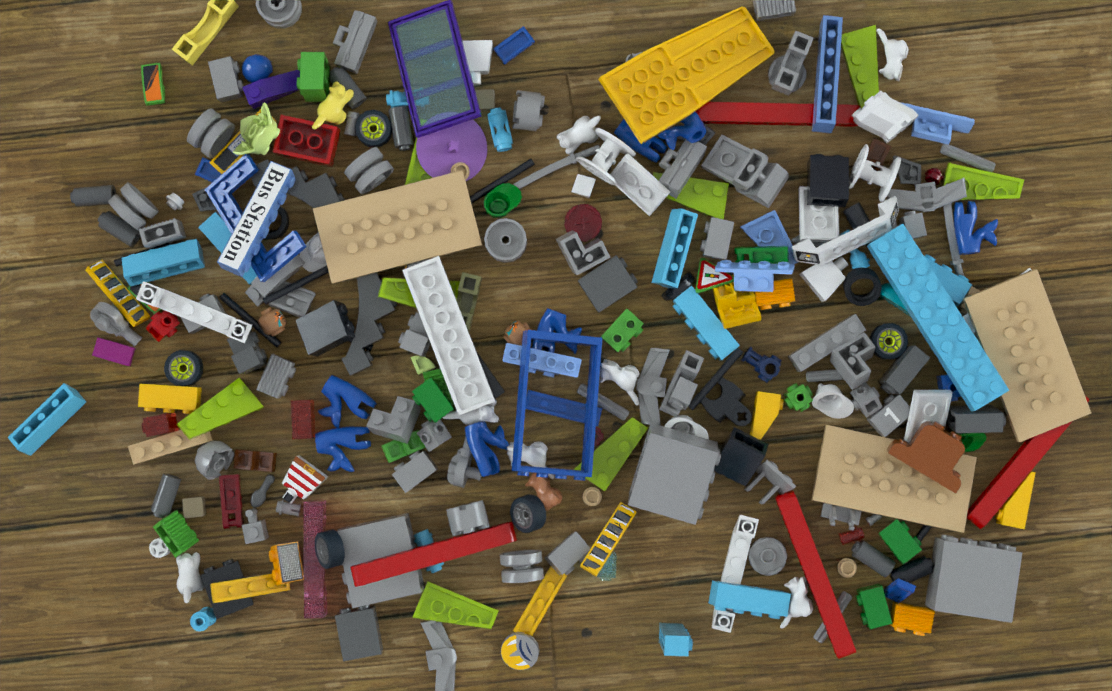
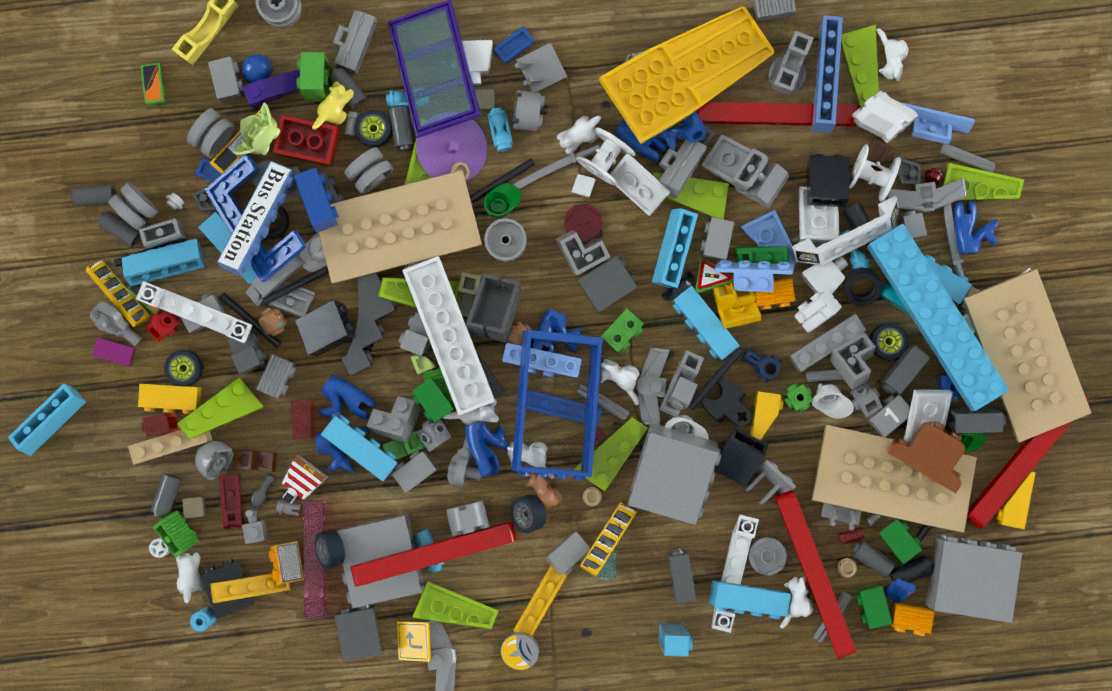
(316, 199): none -> blue brick
(359, 448): none -> medium azure brick
(414, 641): none -> yellow piece
(494, 308): none -> dark grey piece
(520, 566): light grey wheel -> none
(541, 68): none -> light grey plate
(681, 575): none -> dark grey brick
(818, 310): none -> white brick

